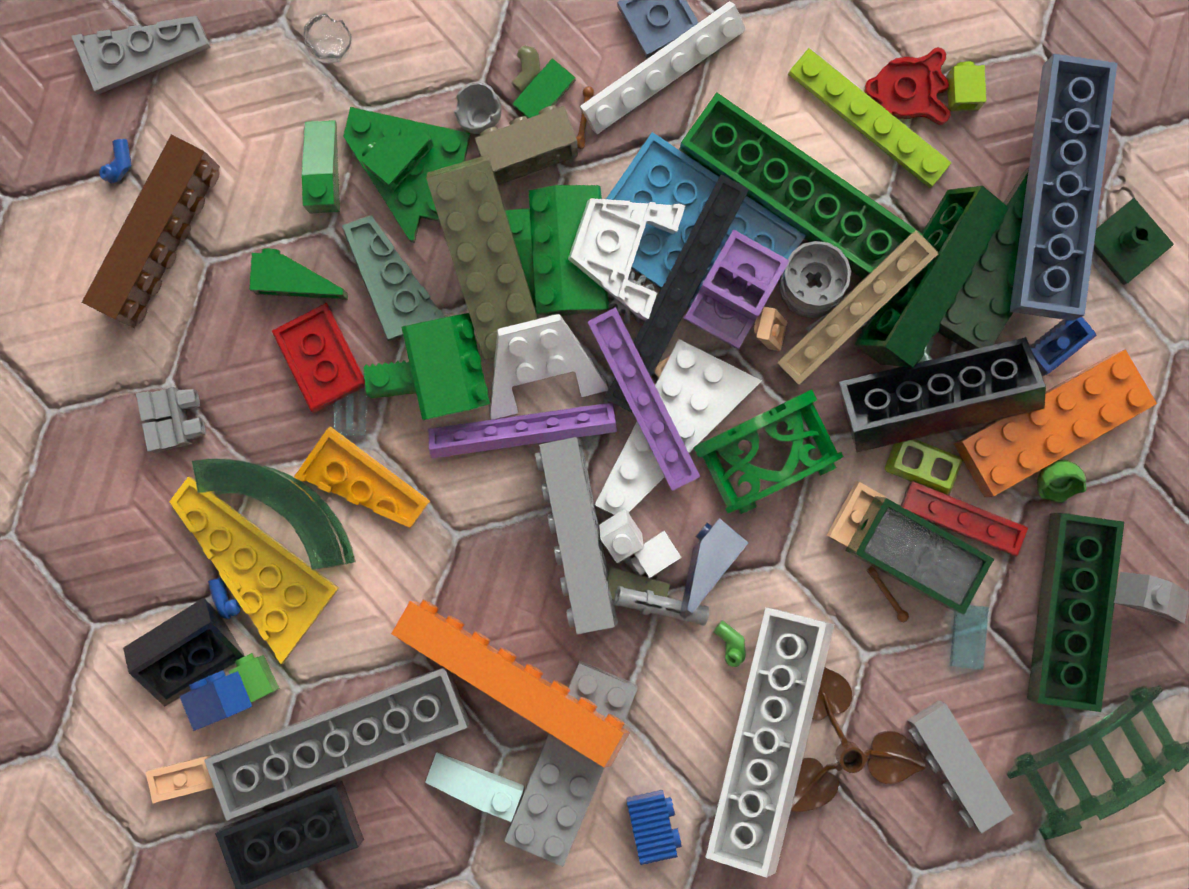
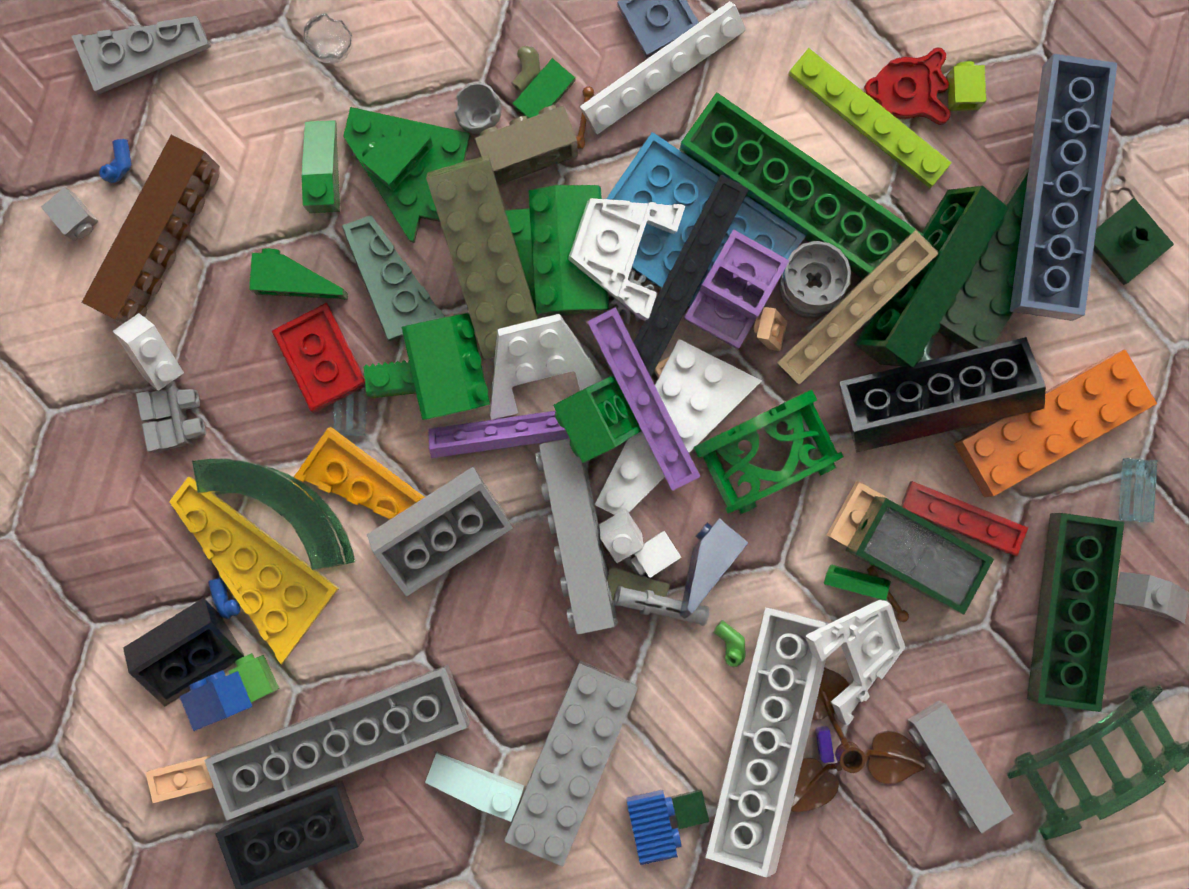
(70, 214): none -> light grey brick
(148, 351): none -> white brick
(439, 531): none -> light grey brick
(511, 683): orange brick -> none
(596, 419): none -> green slope
(690, 809): none -> dark green tile
(824, 744): none -> dark purple tile
(857, 582): none -> green tile
(870, 647): none -> white wing
(922, 474): lime piece -> none
(969, 638): clear light blue tile -> none
(1061, 343): blue brick -> none
(1061, 481): bright green hair -> none
(1150, 489): none -> clear light blue tile

